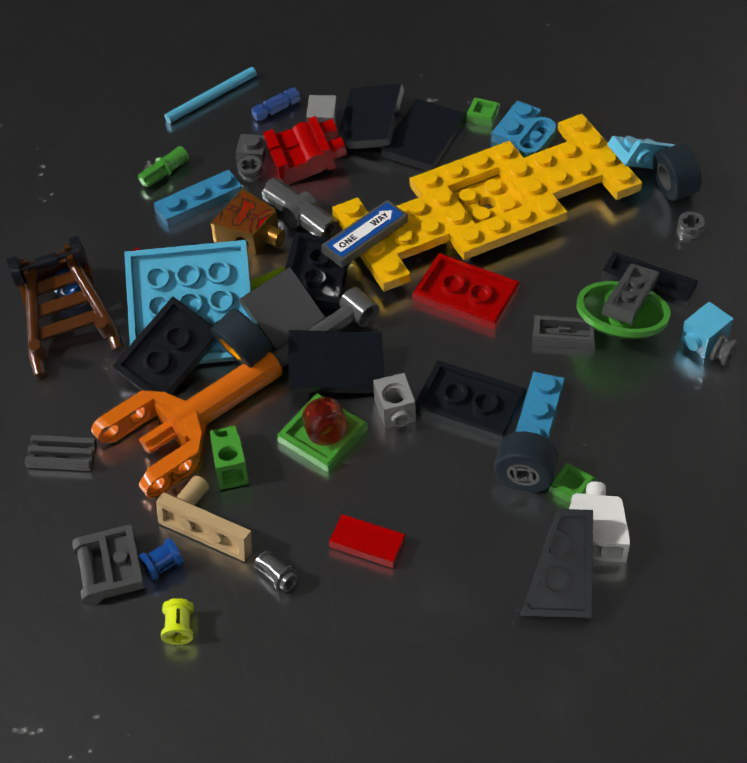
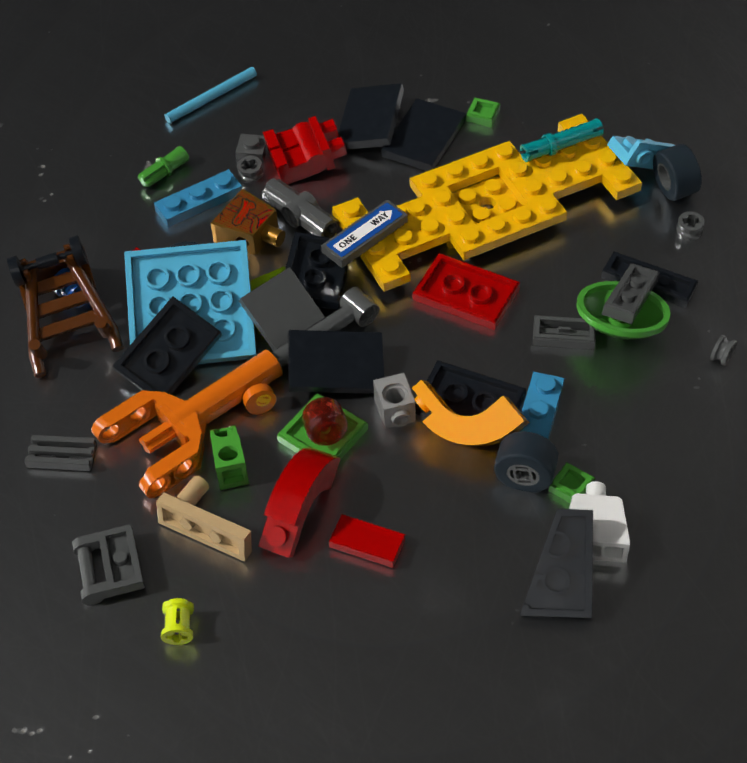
(161, 559): blue bush -> none
(241, 338): black wheel -> none
(259, 399): none -> orange tile
(276, 104): blue axle -> none
(282, 576): dark grey pin -> none
(293, 495): none -> red arch
(322, 107): light grey brick -> none
(476, 430): none -> light orange arch
(514, 122): dark azure plate -> none
(536, 136): dark azure plate -> none
(551, 143): none -> teal pin
(704, 329): medium azure brick -> none

